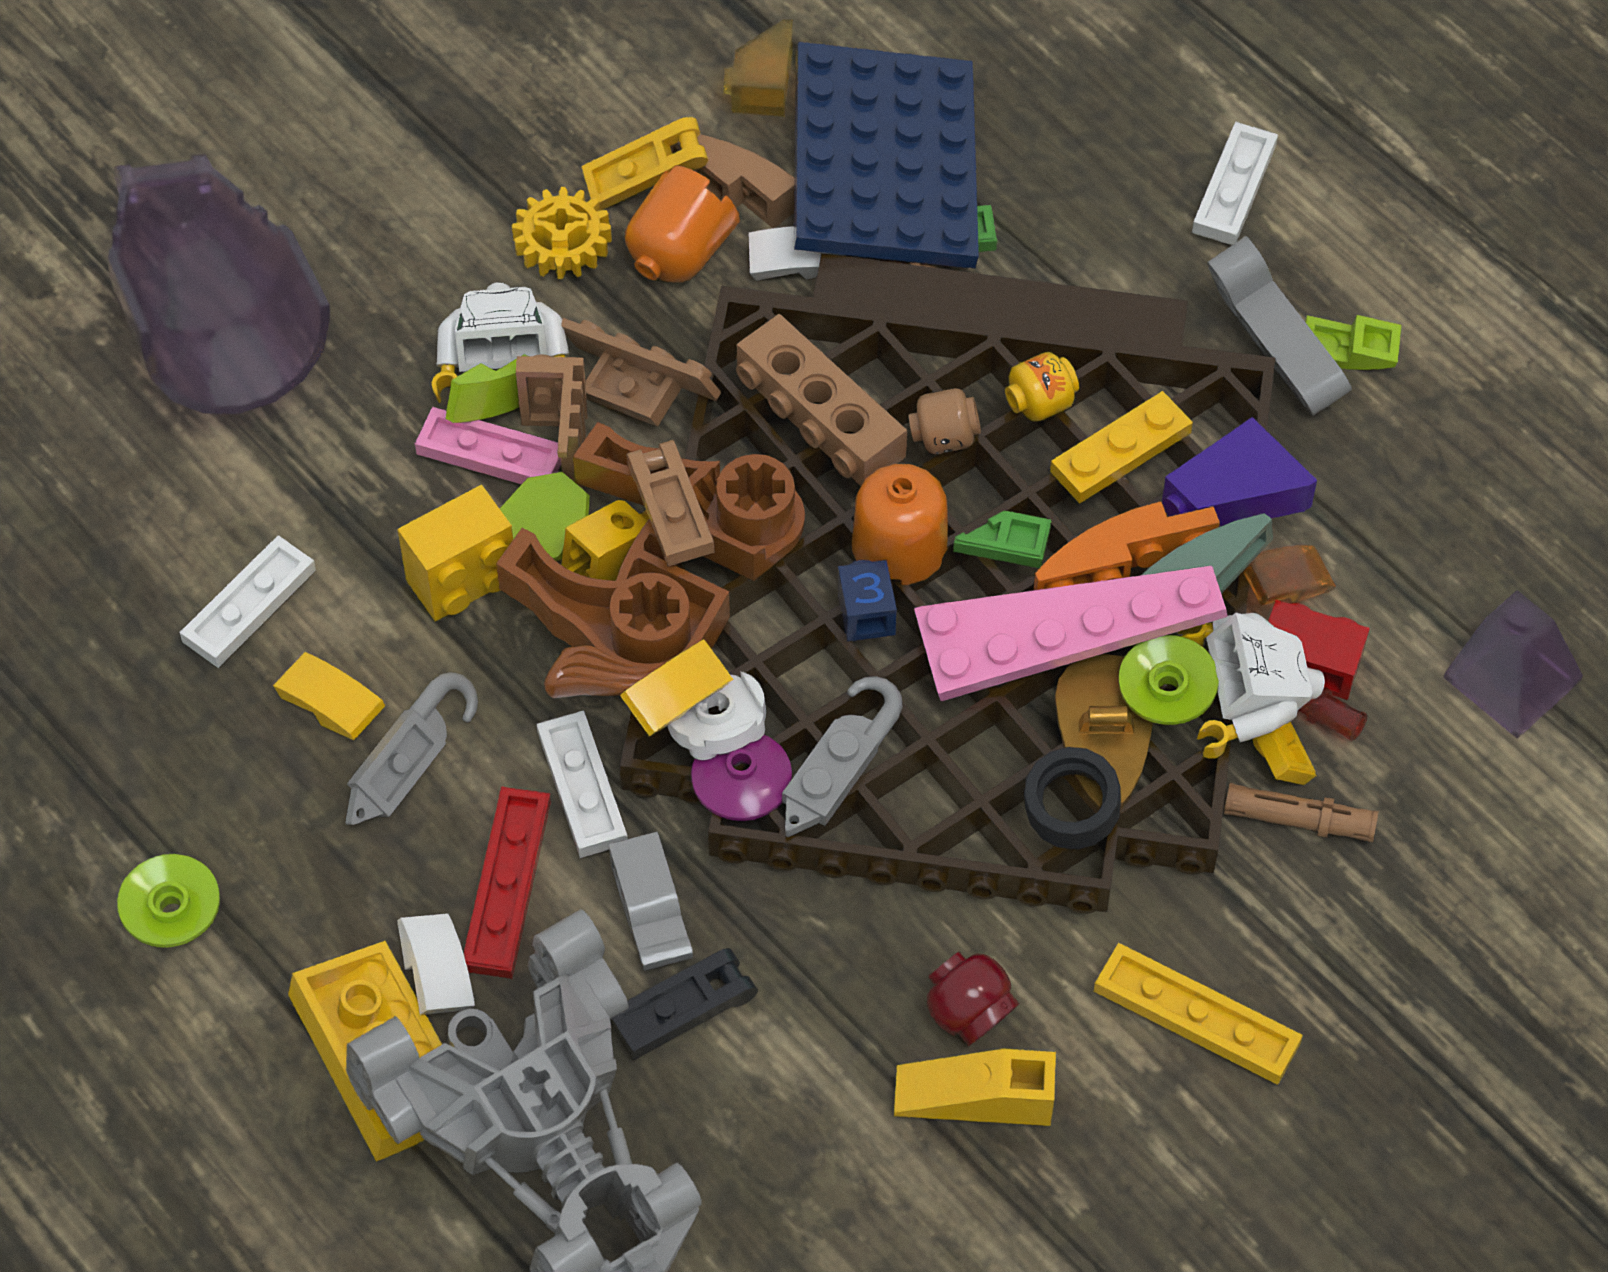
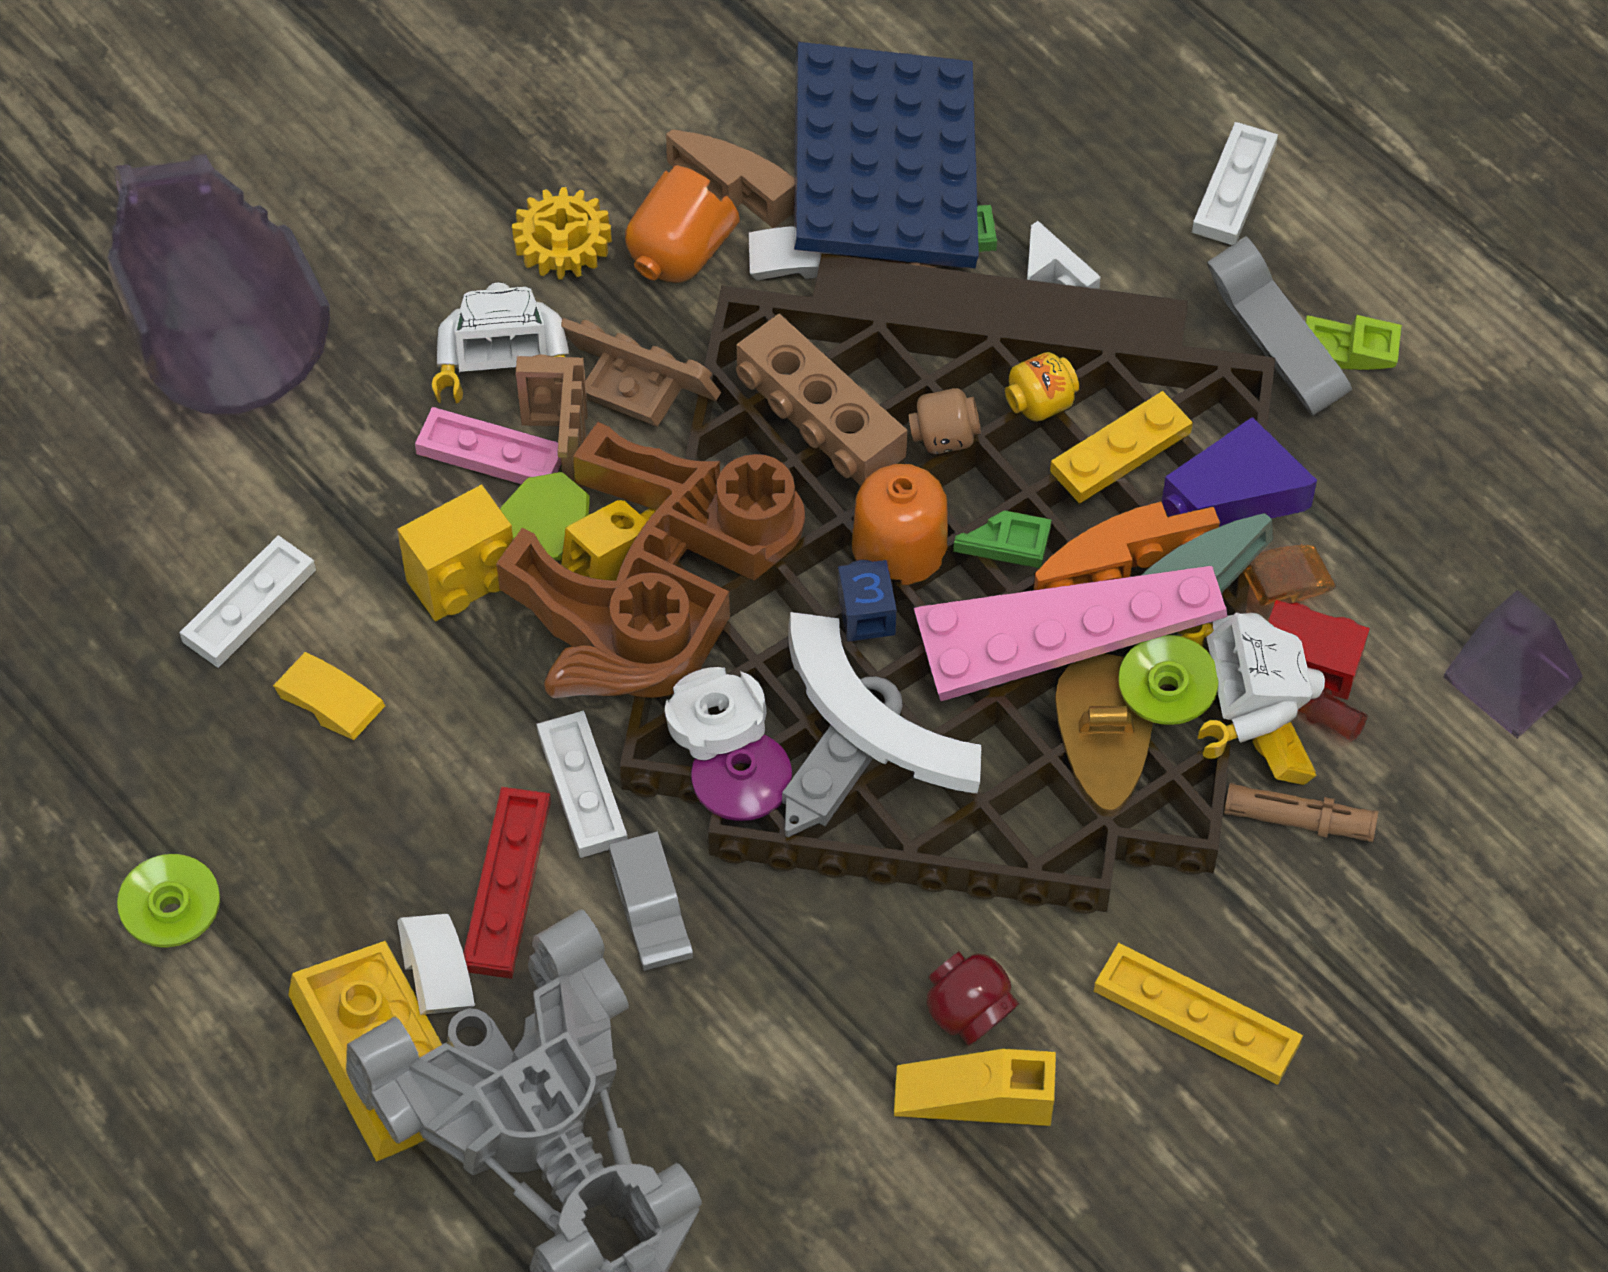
(405, 751): light grey plate -> none
(483, 393): lime slope -> none
(643, 162): yellow plate -> none
(671, 503): medium nougat plate -> none
(676, 687): yellow slope -> none
(682, 1003): black plate -> none
(762, 72): clear yellow slope -> none
(865, 720): none -> white tile
(1055, 263): none -> white slope
(1077, 762): black tyre -> none

